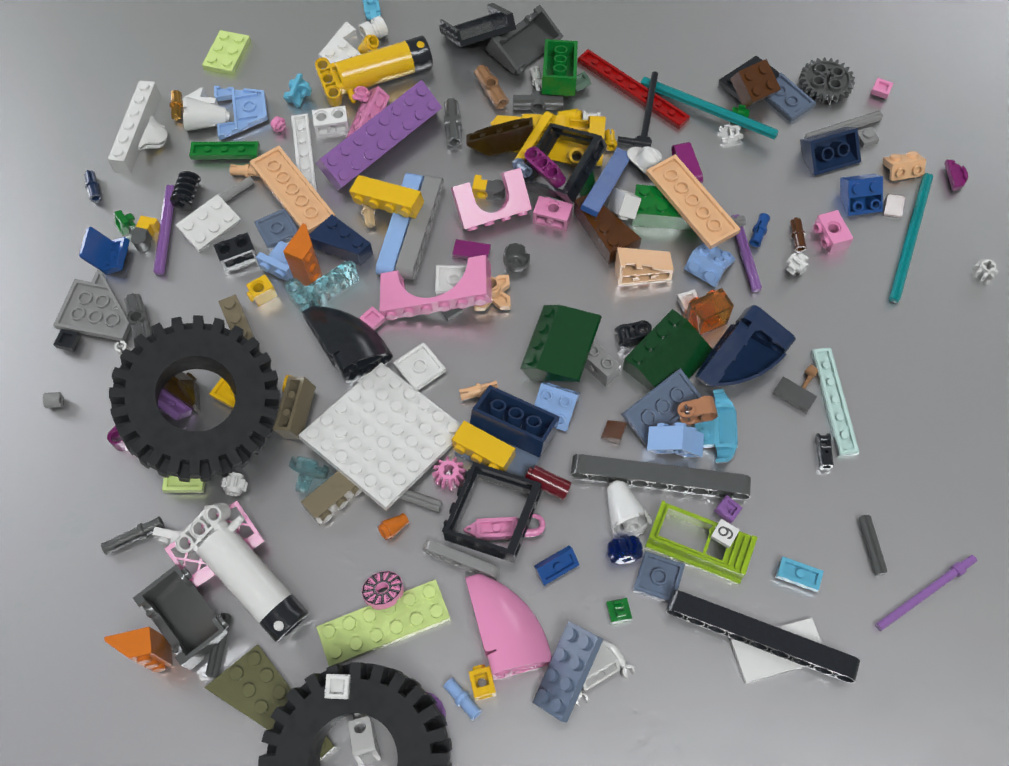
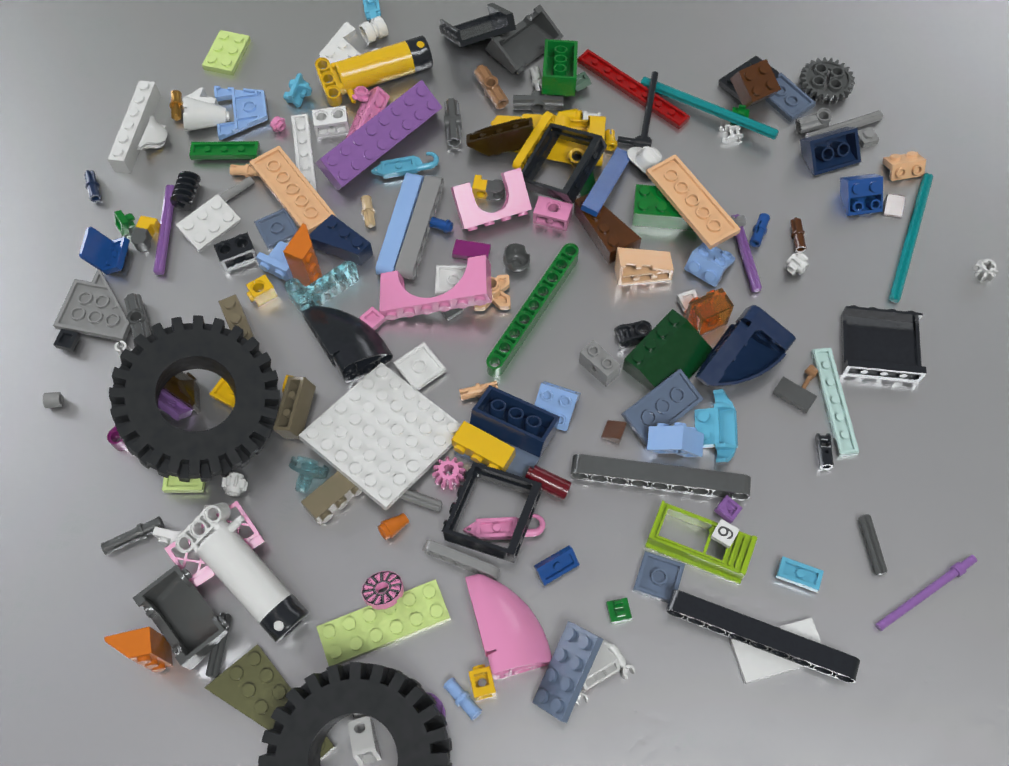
(337, 686): white tile -> none
(368, 44): yellow cone -> none
(386, 196): yellow brick -> none
(401, 166): none -> medium azure plate
(440, 224): none -> blue pin
(520, 163): sand blue pin -> none
(531, 316): none -> green beam
(545, 167): magenta beam -> none
(560, 344): dark green slope -> none
(624, 204): white brick -> none
(625, 549): clear blue gear -> none
(626, 511): white cone -> none
(687, 156): magenta beam -> none
(700, 410): nougat piece -> none
(814, 122): none -> light grey piece
(833, 232): bright pink brick -> none
(881, 343): none -> black panel
(882, 88): bright pink plate -> none
(956, 174): magenta plate -> none

